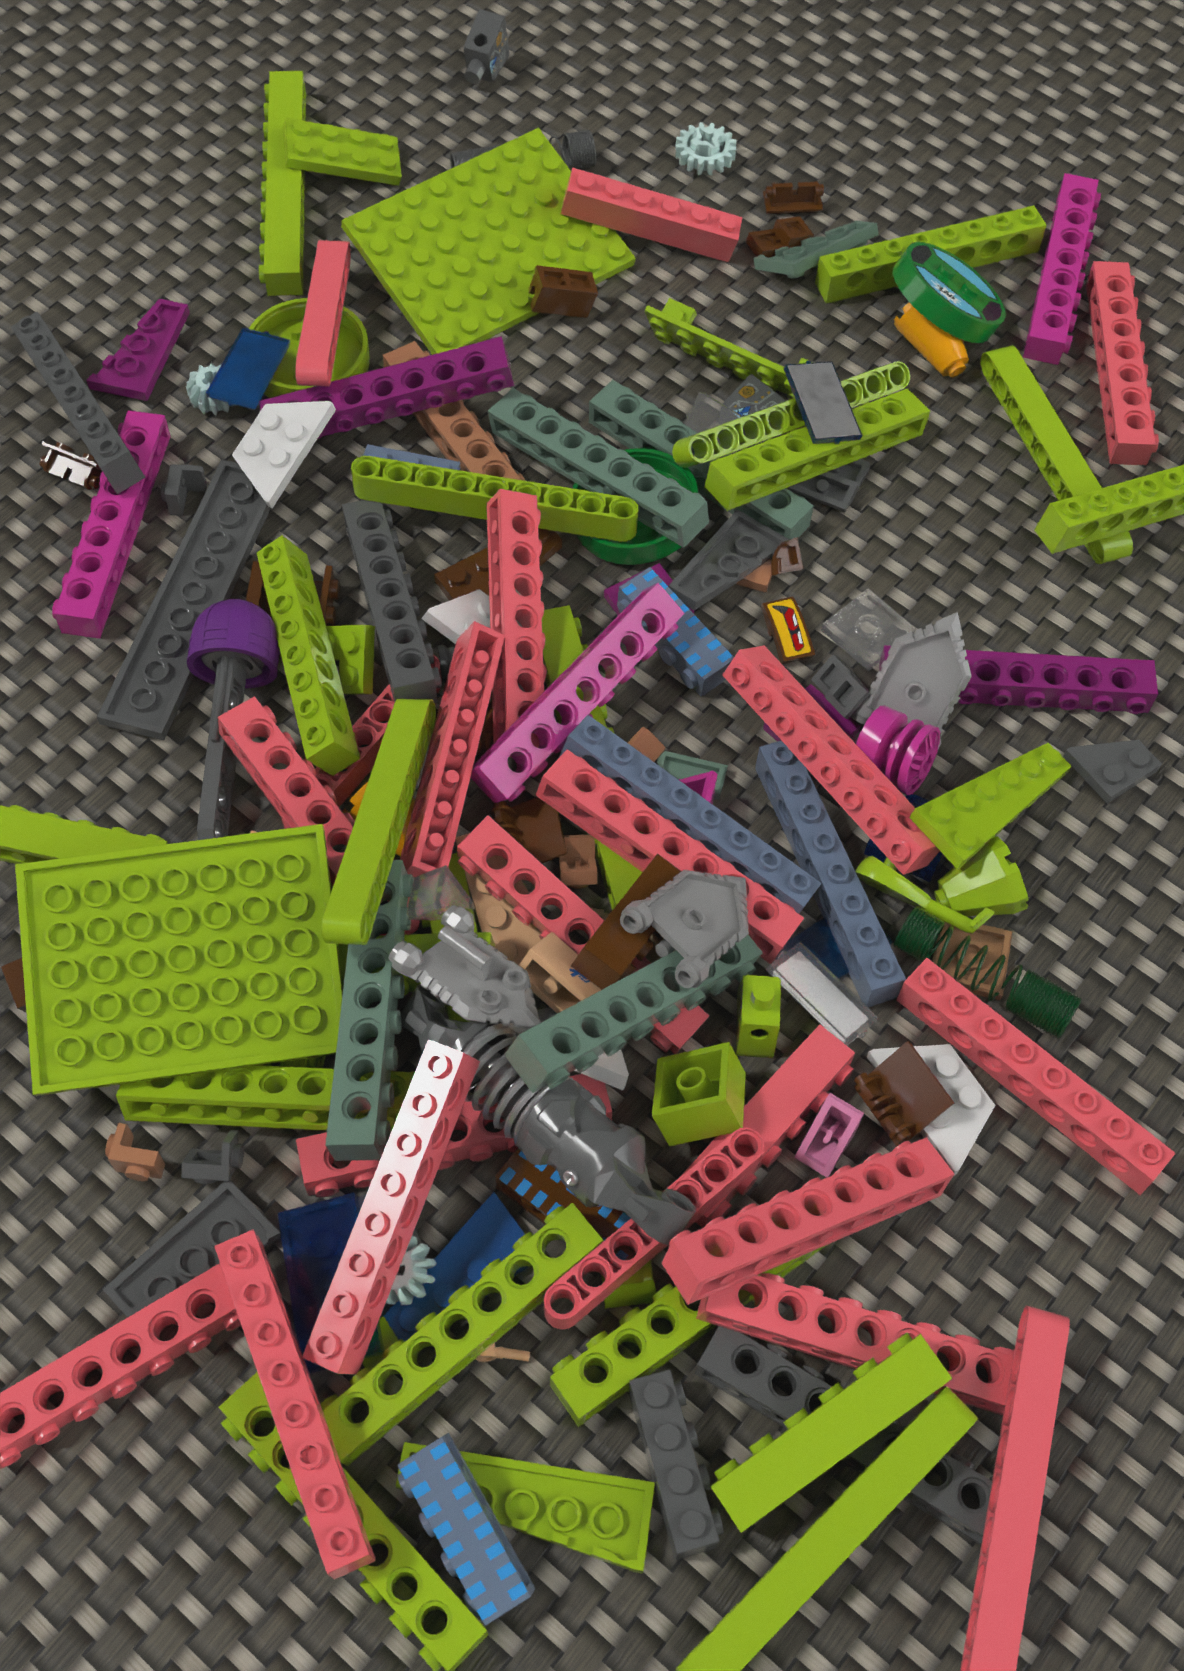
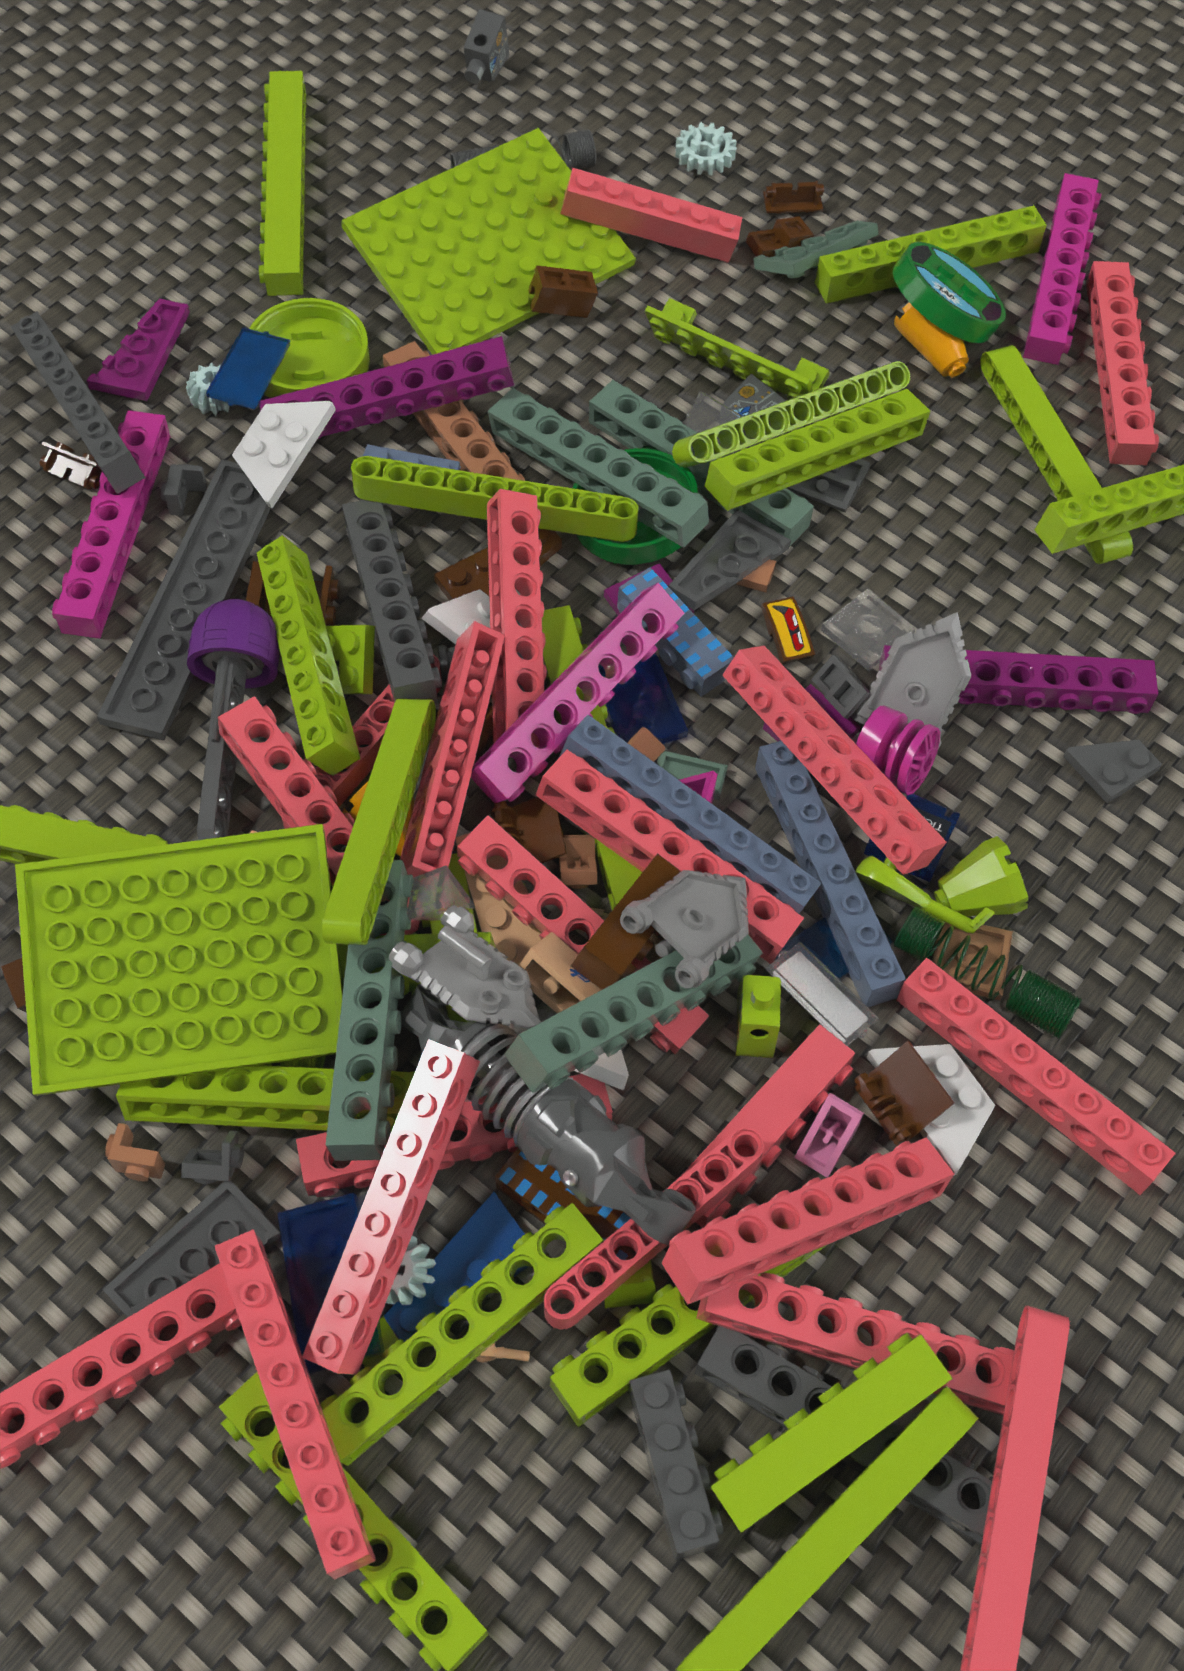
(323, 313): coral beam -> none
(341, 151): lime plate -> none
(466, 1529): sand blue brick -> none
(565, 1506): lime wing -> none
(646, 703): none -> clear blue tile
(699, 1094): lime brick -> none
(787, 558): reddish brown tile -> none
(822, 402): flat silver piece -> none
(978, 810): lime wing -> none

